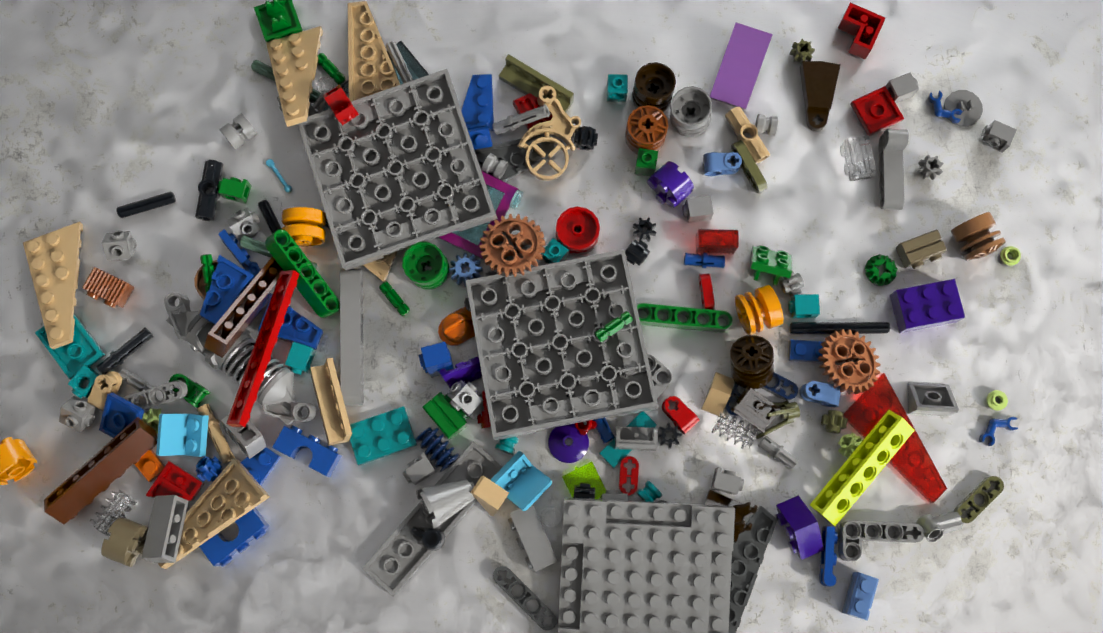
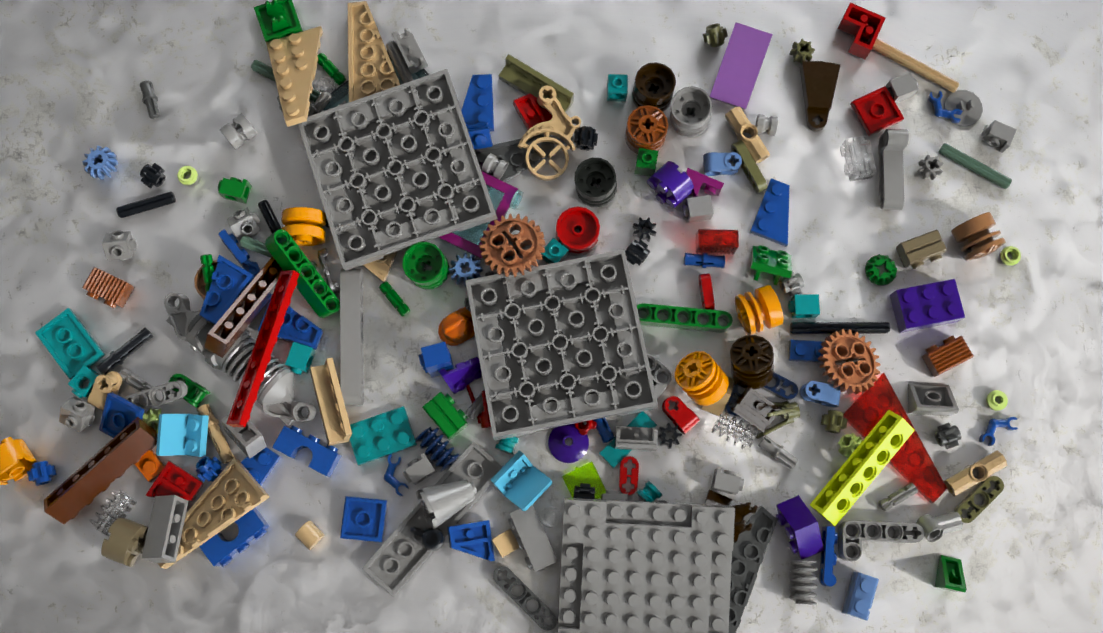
(41, 473): none -> blue gear
(55, 277): tan wing -> none
(98, 169): none -> medium blue gear
(150, 99): none -> dark grey axle
(152, 175): none -> black gear
(183, 171): none -> yellowish green plate
(207, 201): black piece -> none
(270, 163): medium azure hinge -> none
(309, 534): none -> tan brick
(322, 256): none -> flat silver piece
(340, 105): red brick -> none
(363, 519): none -> blue plate
(388, 477): none -> blue arm
(410, 51): none -> light grey hinge
(464, 397): light grey brick -> none
(472, 539): none -> blue wing
(489, 495): tan slope -> none
(506, 543): none -> tan slope
(513, 122): light grey pin -> none
(599, 172): none -> pearl dark grey wheel
(613, 326): green axle -> none
(701, 181): none -> magenta slope
(701, 378): none -> light orange wheel
(715, 35): none -> olive gear
(773, 214): none -> blue wing
(803, 582): none -> light grey piece
(898, 497): none -> light grey axle
(915, 65): none -> tan axle
(947, 356): none -> dark orange brick
(948, 435): none -> dark grey gear
(950, 575): none -> green slope
(975, 166): none -> sand green axle
(986, 467): none -> tan piece

